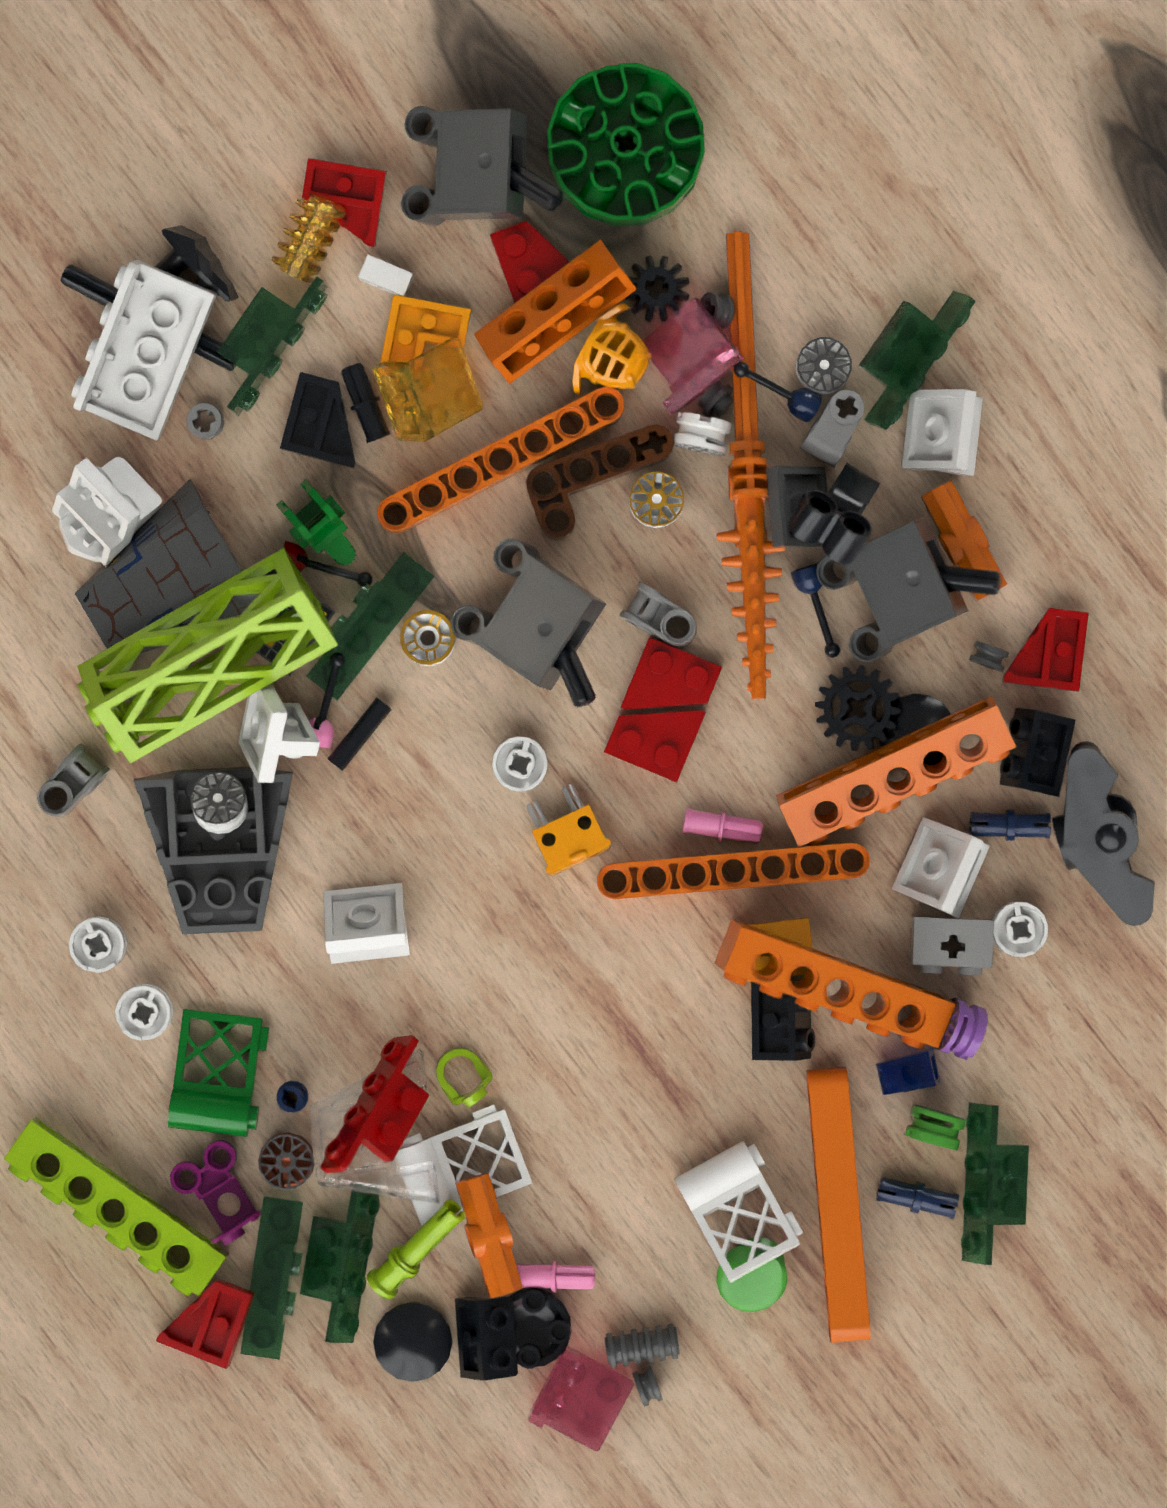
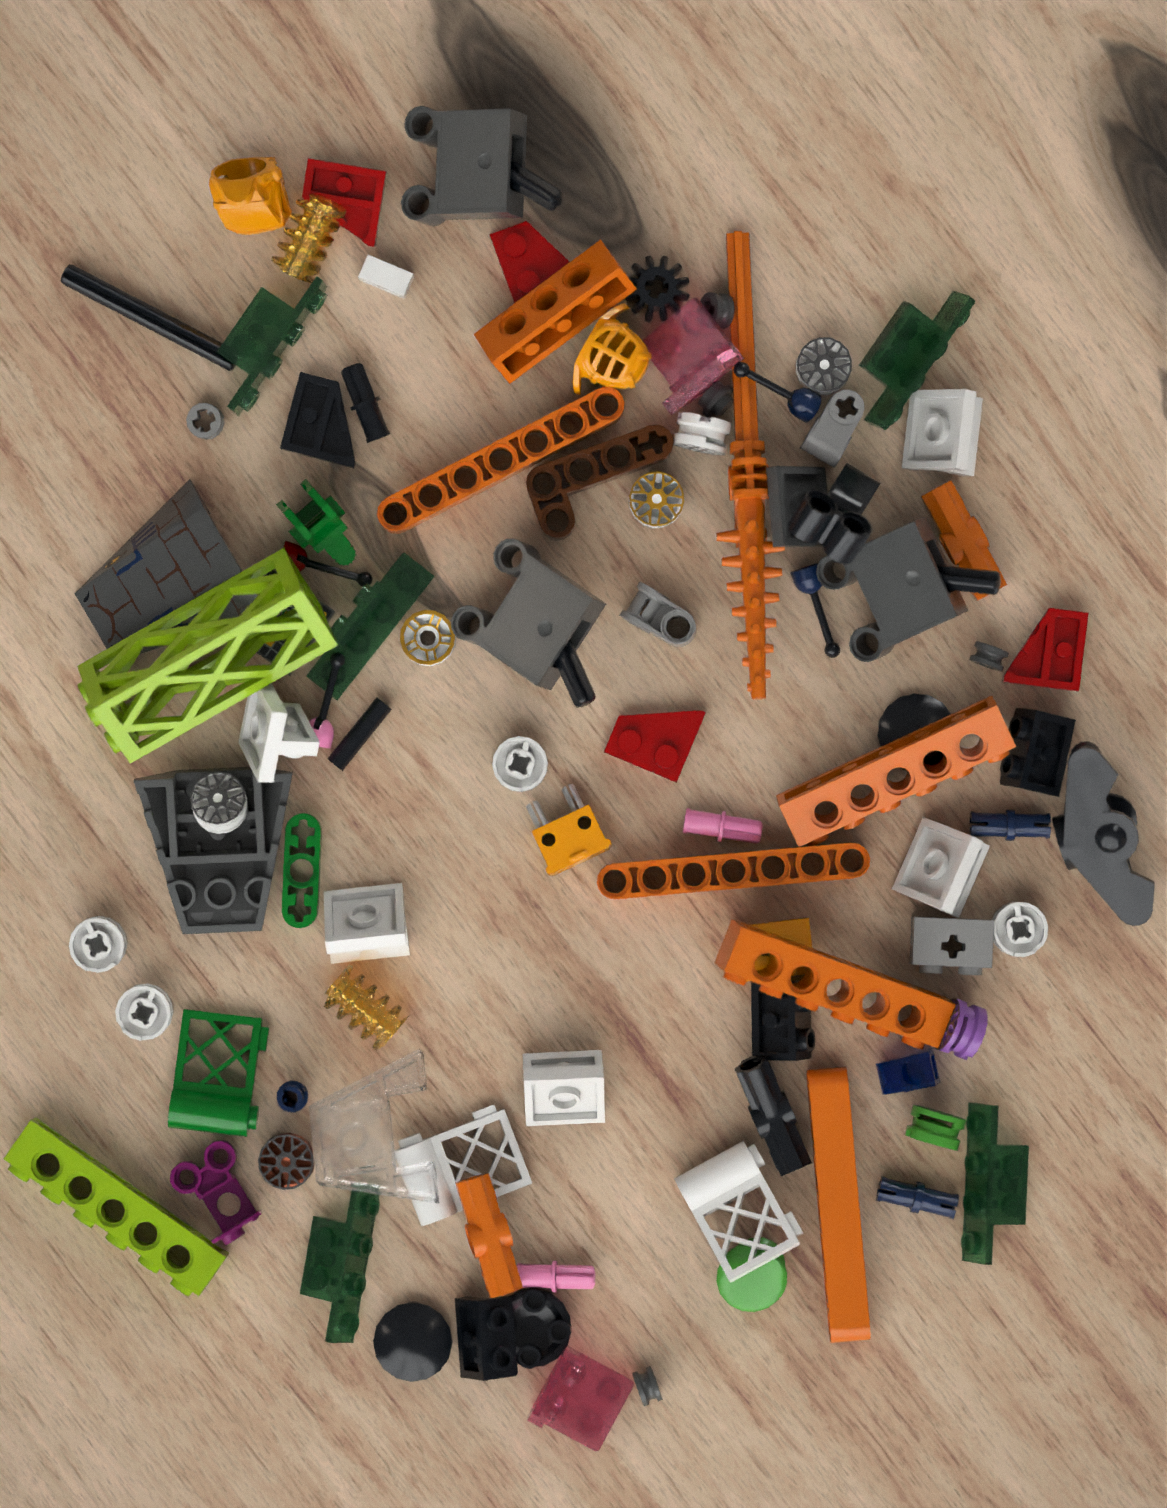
(73, 781): light grey piece -> none
(103, 509): white piece -> none
(143, 348): white bracket -> none
(194, 251): black connector -> none
(211, 1324): red wing -> none
(250, 195): none -> light orange piece
(272, 1277): clear green bracket -> none
(294, 840): none -> green beam
(364, 1008): none -> clear yellow piece
(382, 1111): red bracket -> none
(405, 1260): lime pin -> none
(421, 321): light orange plate -> none
(428, 392): clear yellow bracket -> none
(478, 1092): lime piece -> none
(564, 1088): none -> white bracket
(620, 105): green brick -> none
(642, 1345): dark grey piece -> none
(670, 678): red wing -> none
(772, 1114): none -> black piece
(847, 695): black gear -> none

